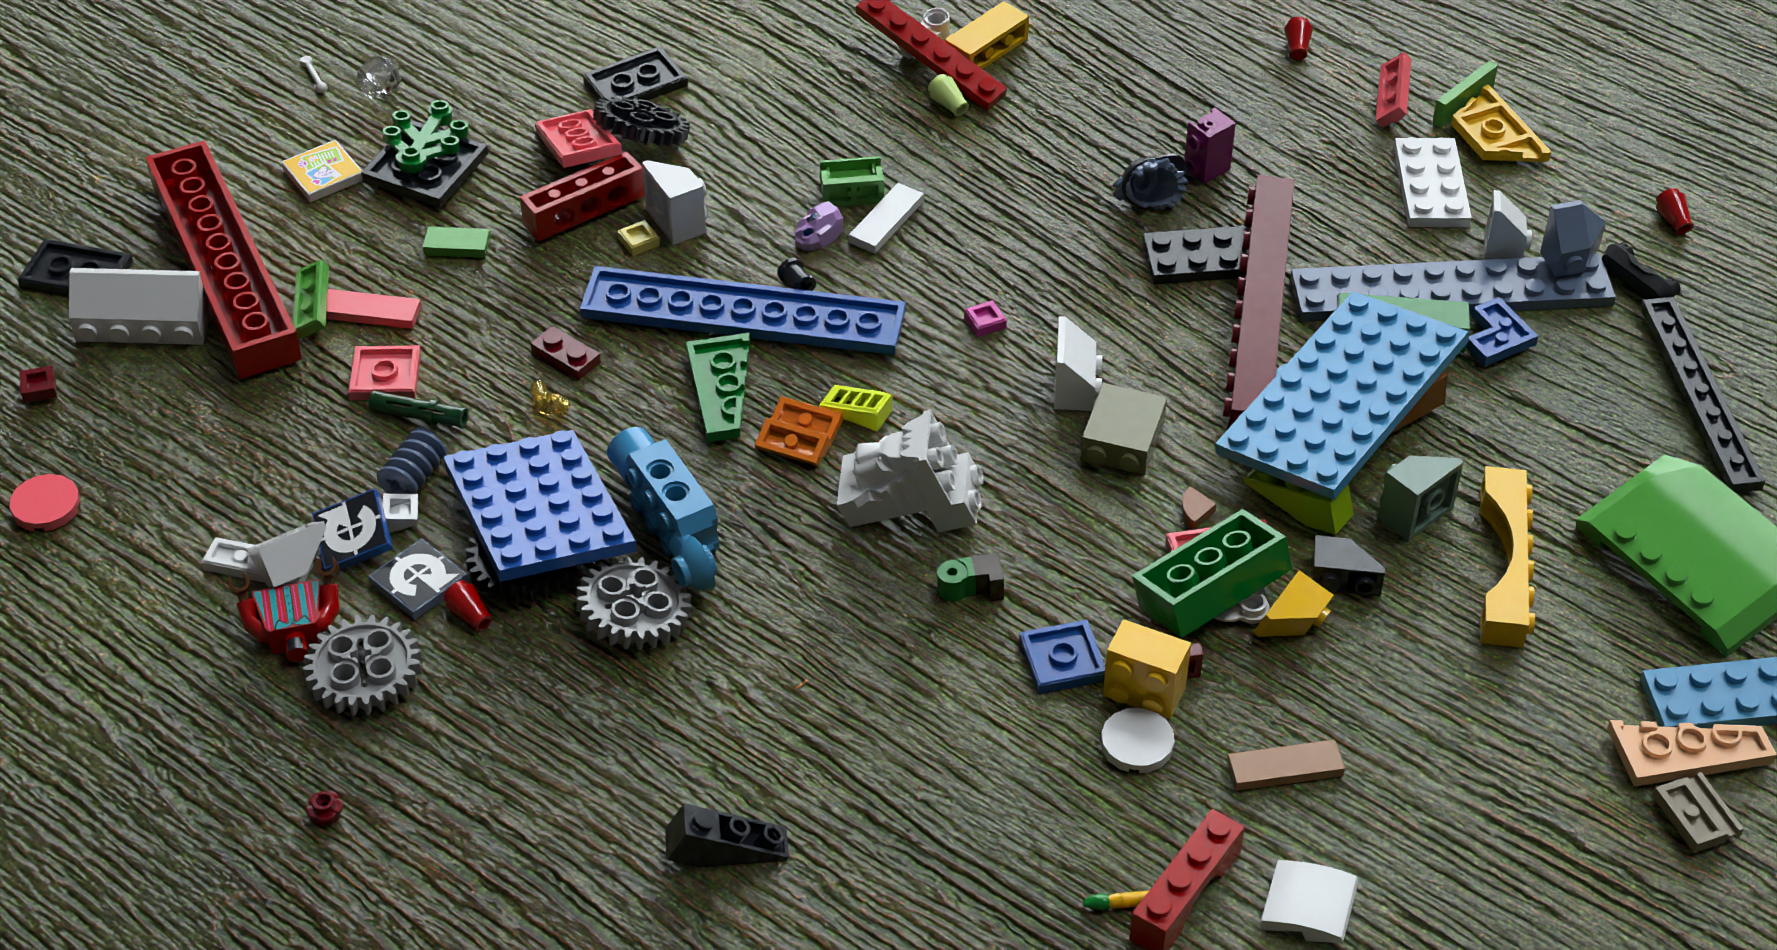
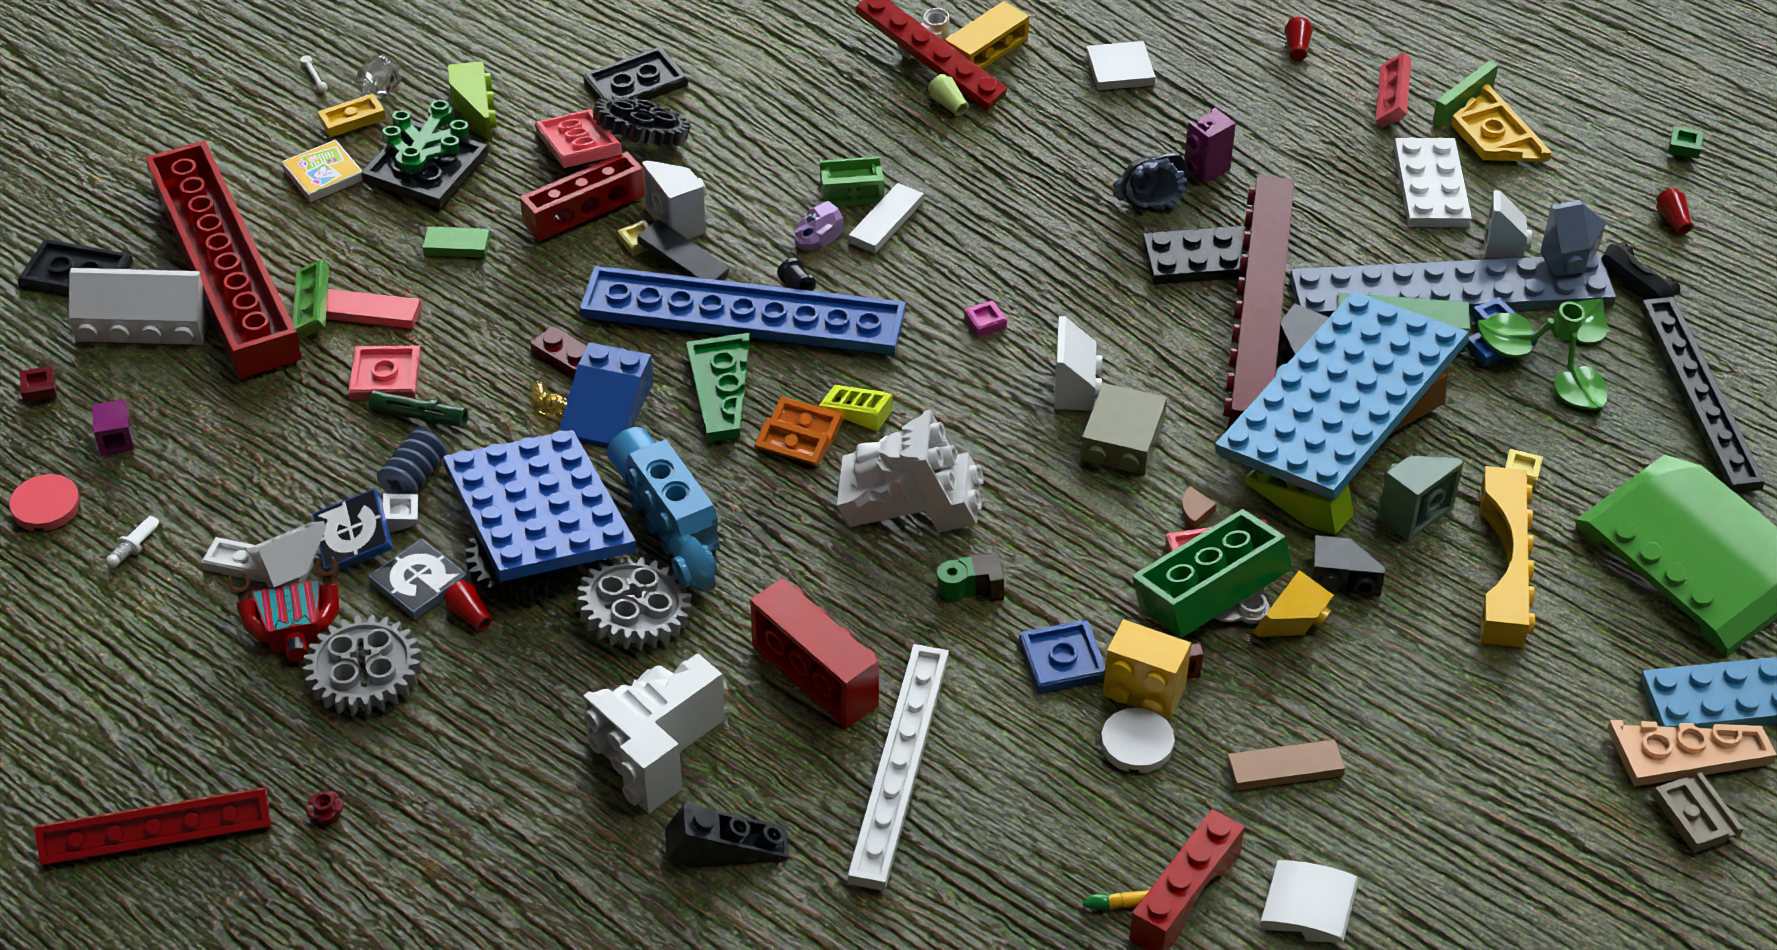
(113, 427): none -> magenta brick
(131, 544): none -> white piece
(152, 825): none -> red plate
(351, 115): none -> yellow plate
(472, 96): none -> lime slope
(606, 393): none -> blue slope
(653, 721): none -> white brick
(681, 252): none -> black tile
(815, 652): none -> red brick
(898, 768): none -> white plate
(1120, 65): none -> white tile
(1297, 329): none -> slope
(1525, 461): none -> light yellow tile
(1573, 321): none -> bright green plant
(1685, 142): none -> green plate

